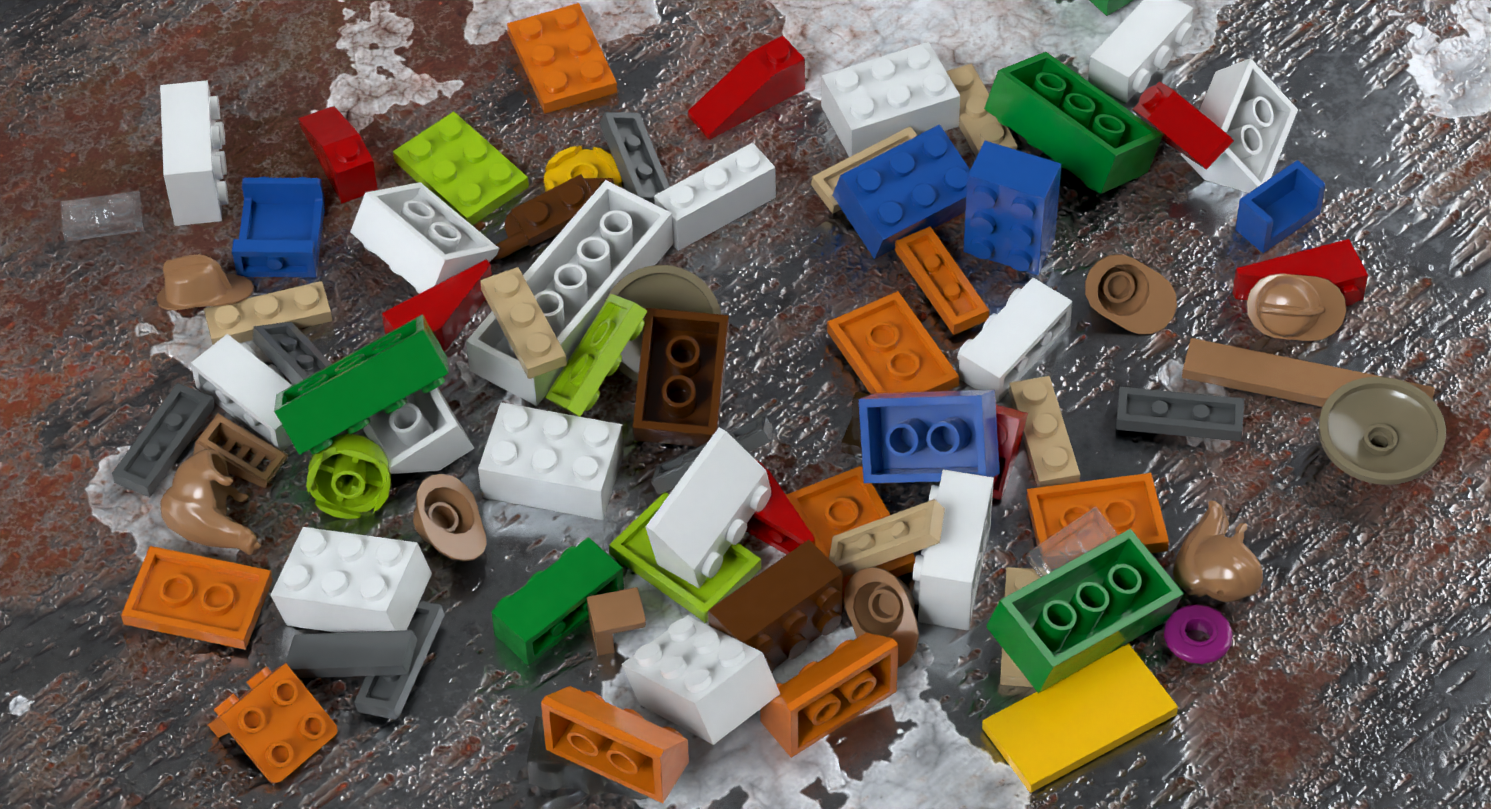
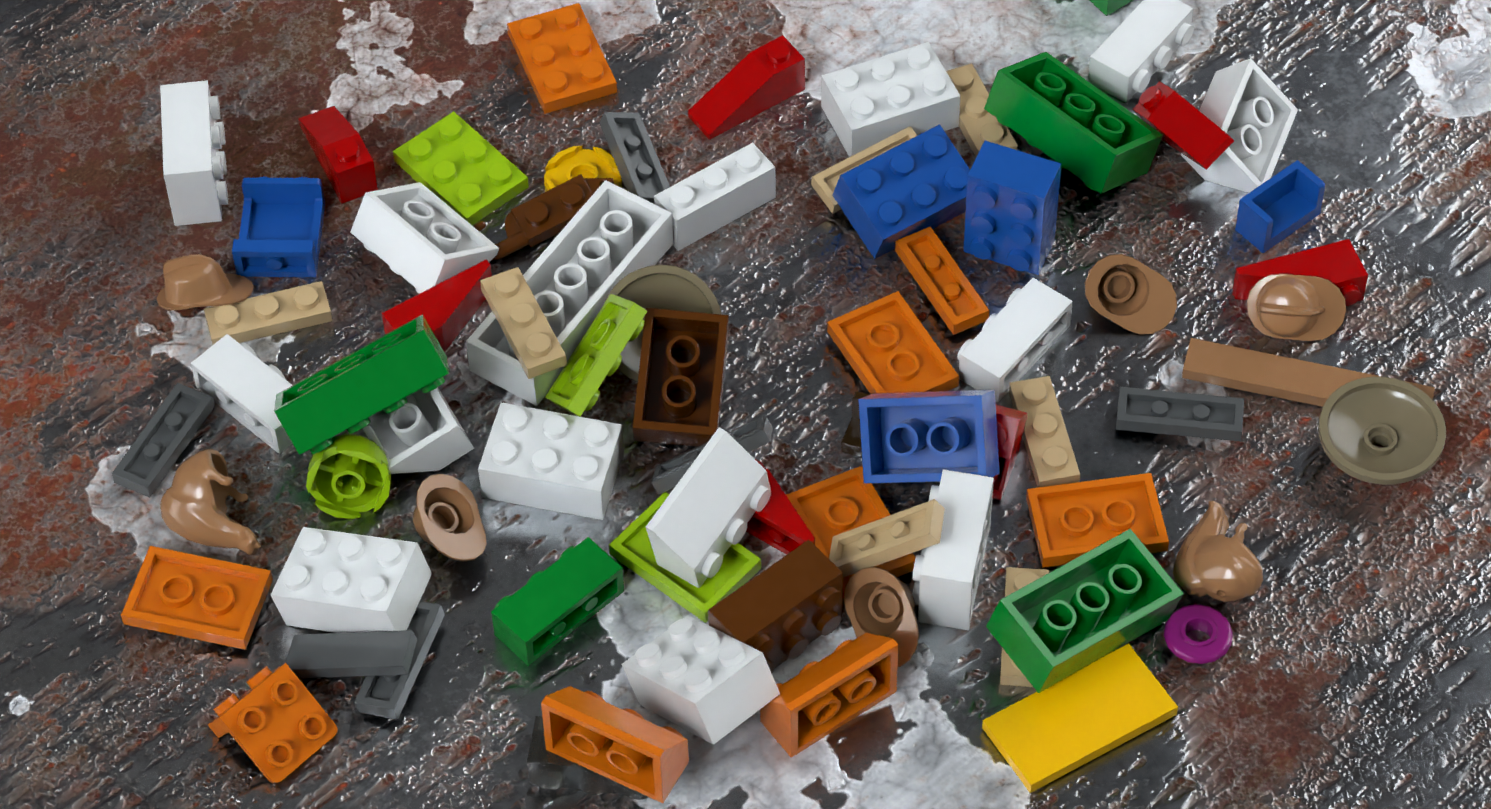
(102, 216): clear plate -> none
(235, 435): medium nougat slope -> none
(289, 350): dark grey plate -> none
(614, 614): medium nougat panel -> none
(1071, 542): clear plate -> none

